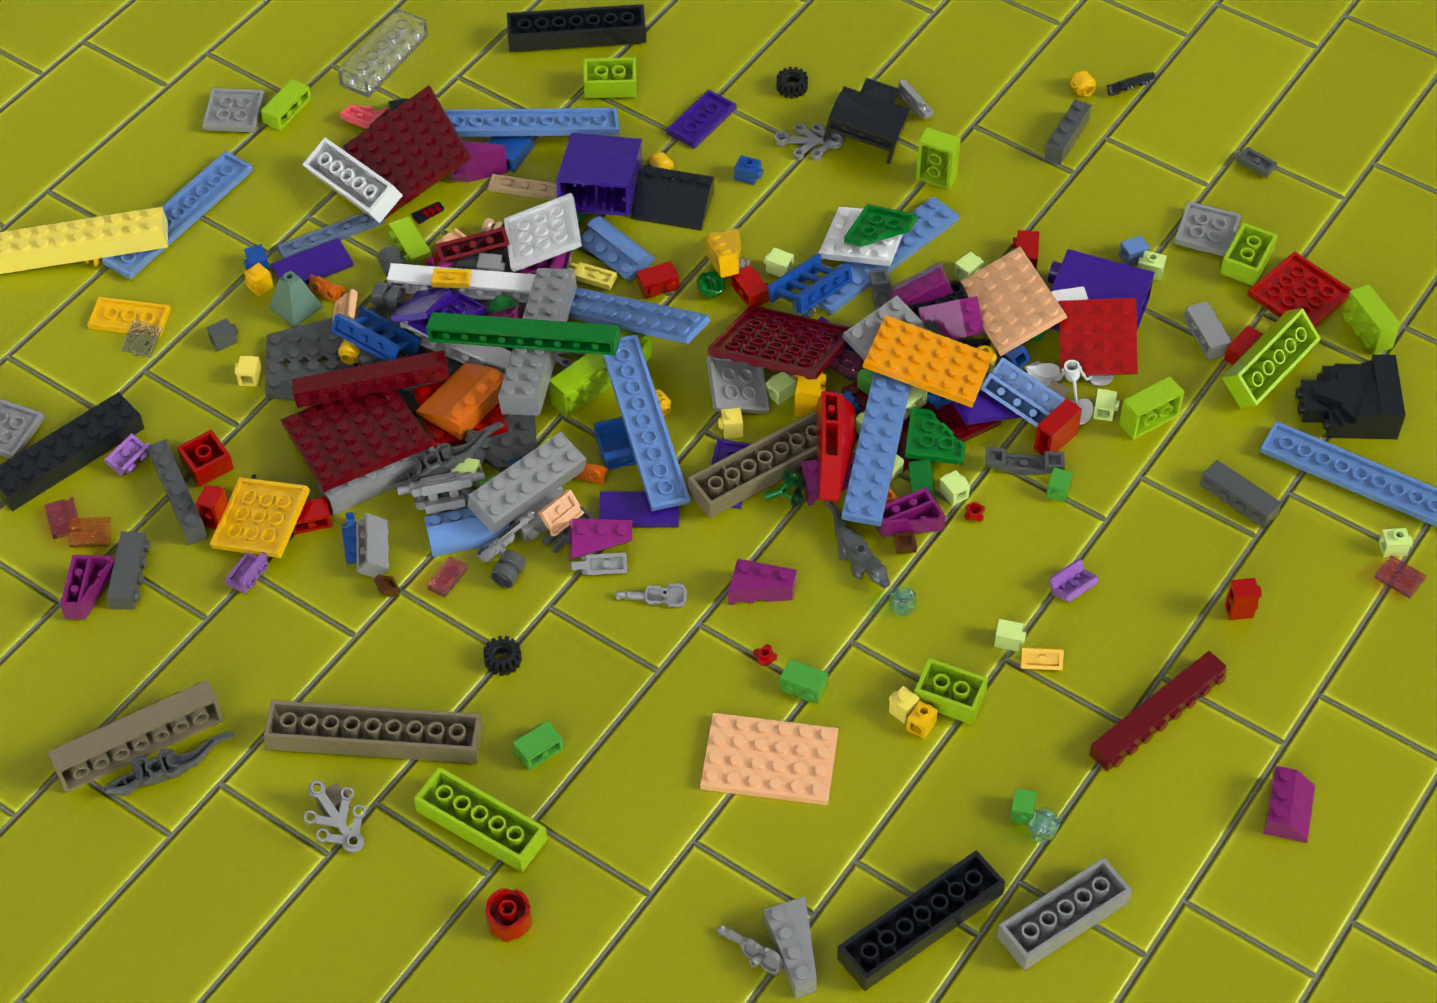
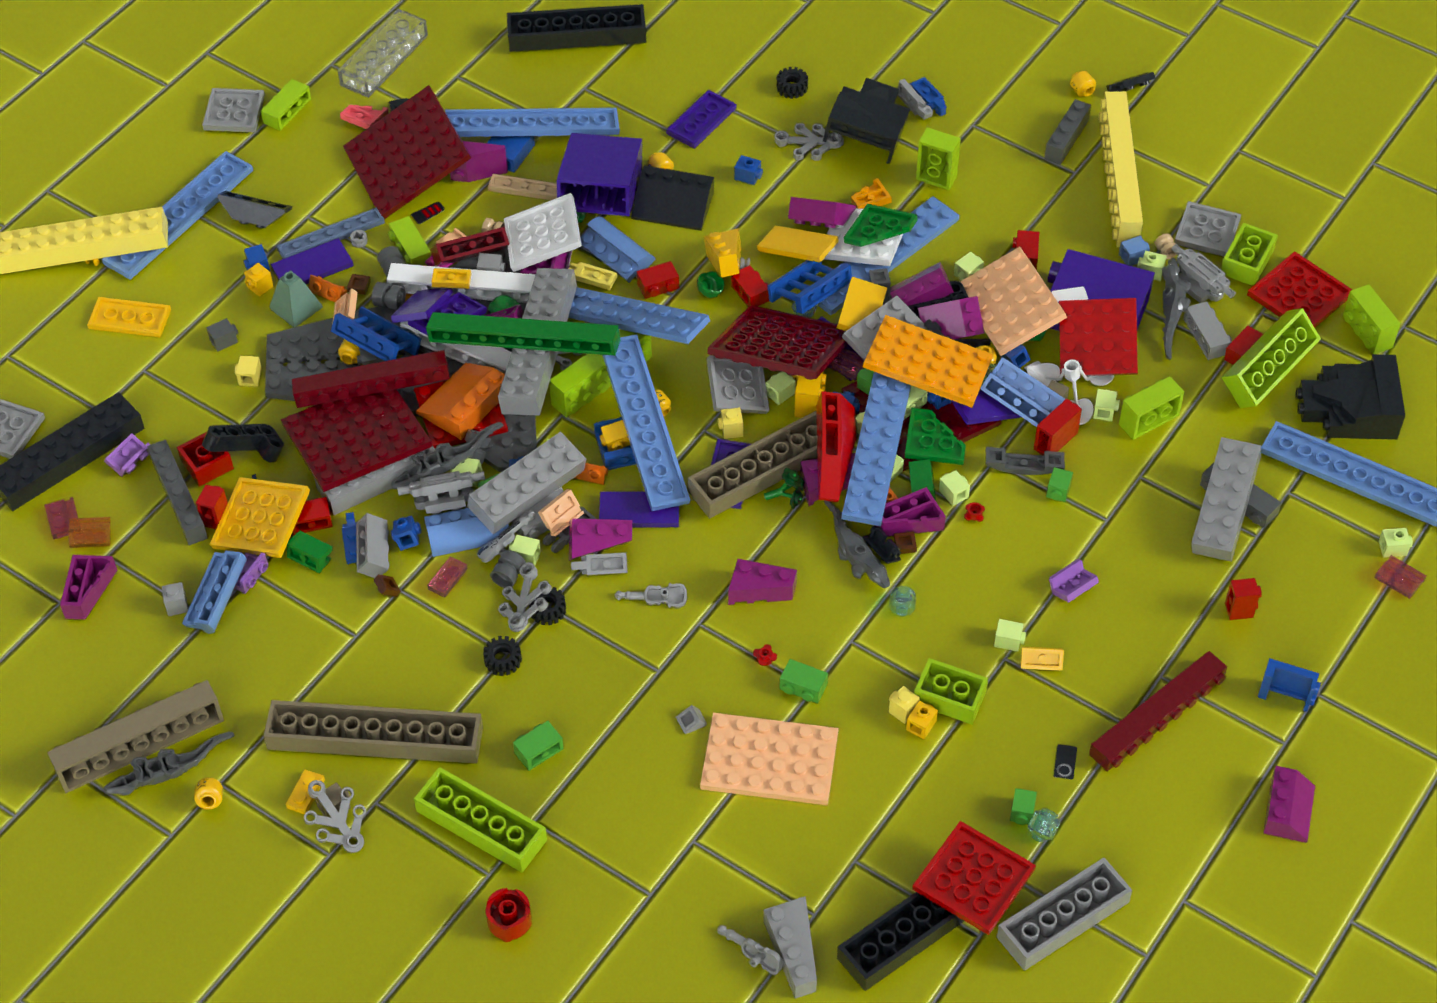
(128, 570): dark grey brick -> none
(141, 338): clear piece -> none
(175, 599): none -> light grey brick
(208, 793): none -> yellow head
(215, 591): none -> medium blue brick
(244, 438): none -> black beam
(252, 209): none -> black wedge
(299, 798): none -> yellow plate
(309, 551): none -> green hinge
(352, 180): white brick -> none
(359, 283): none -> reddish brown plate
(362, 241): none -> light grey bush
(406, 532): none -> blue brick
(519, 620): none -> light grey plant
(527, 547): none -> yellowish green brick
(554, 613): none -> black tyre
(610, 77): lime brick -> none
(614, 436): none -> yellow brick
(691, 719): none -> light grey slope
(779, 262): yellowish green brick -> none
(797, 243): none -> yellow tile
(819, 212): none -> magenta slope
(860, 301): none -> yellow tile
(873, 195): none -> light orange wing
(886, 550): none -> black hinge
(930, 95): none -> blue hinge
(974, 877): none -> red plate
(1065, 761): none -> black sticker
(1120, 167): none -> light yellow brick
(1164, 244): none -> tan wheel
(1173, 302): none -> dark grey animal
(1205, 277): none -> light grey piece
(1226, 499): none -> light grey brick
(1256, 162): dark grey plate -> none
(1290, 682): none -> blue panel

